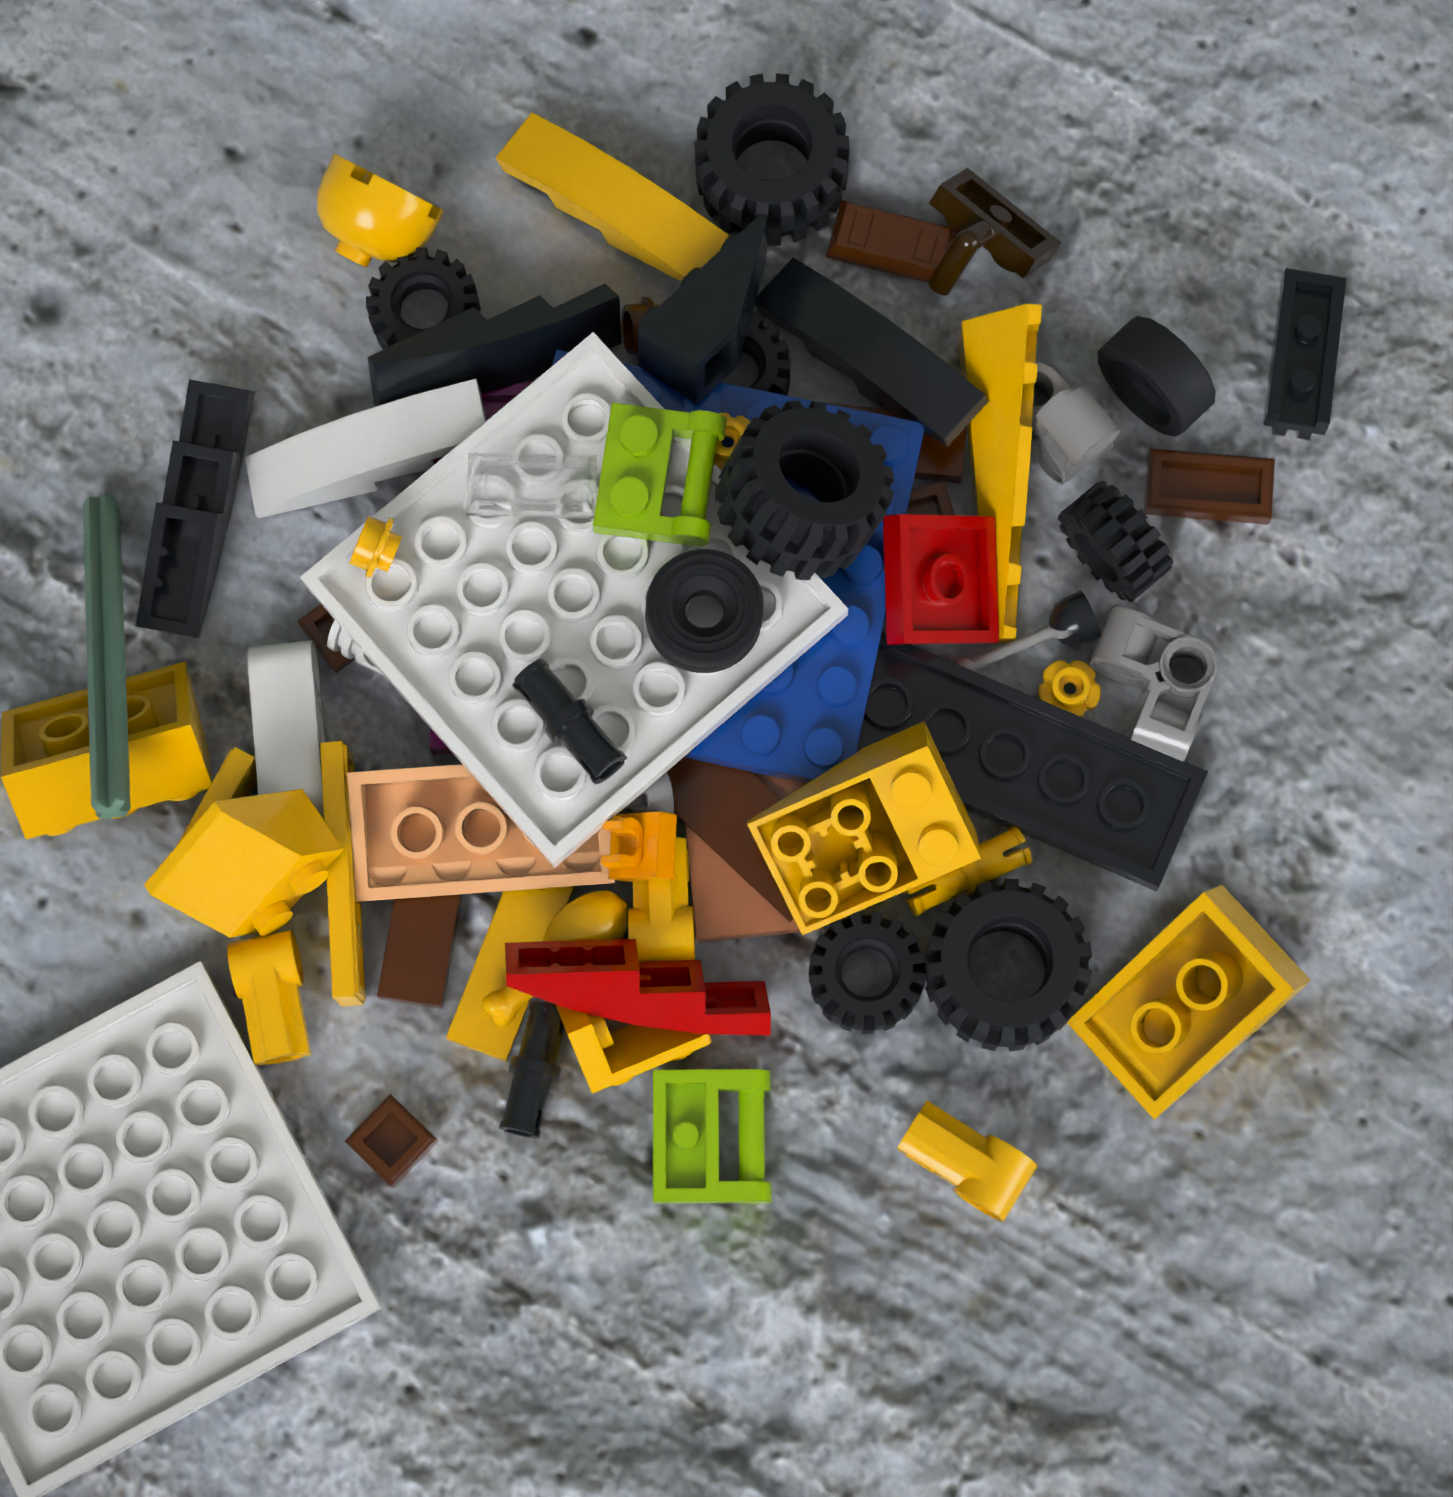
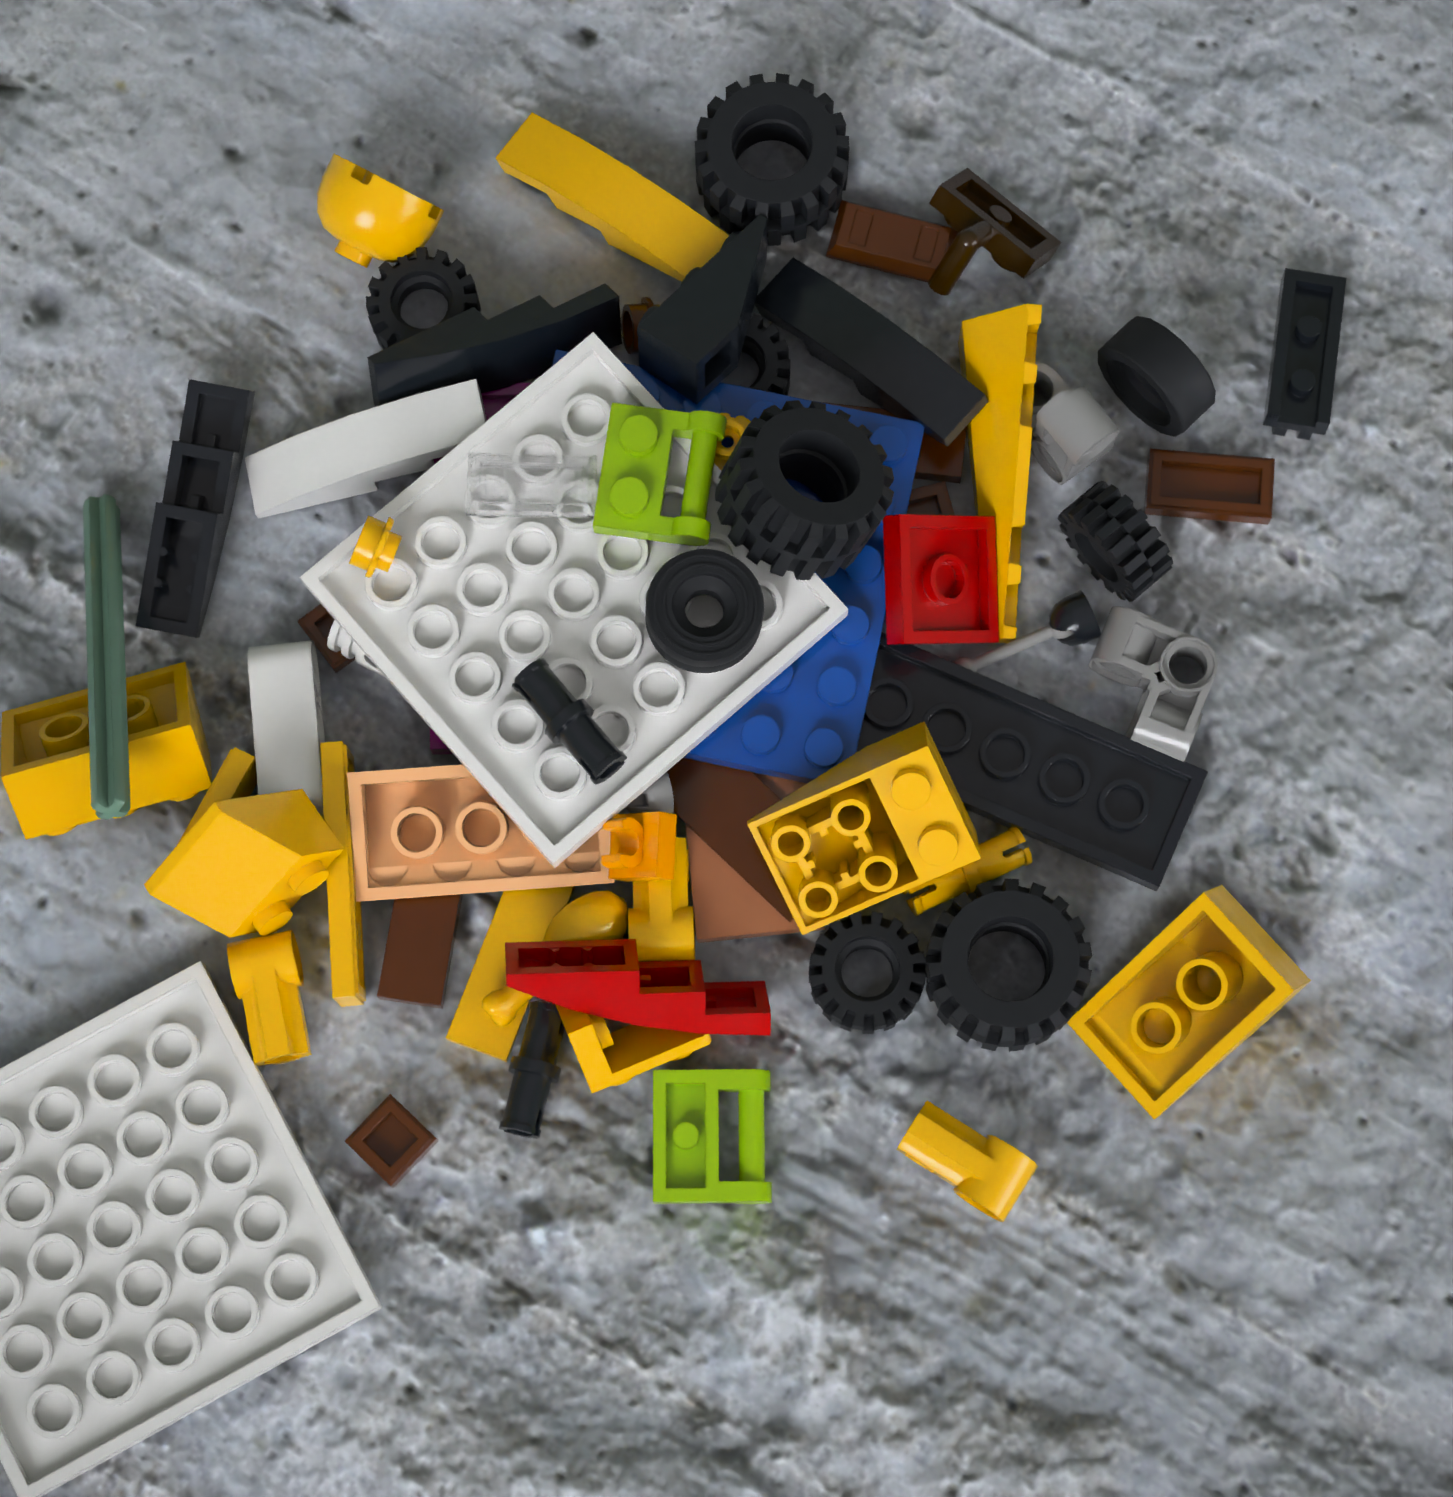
(1075, 673): yellow plate -> none

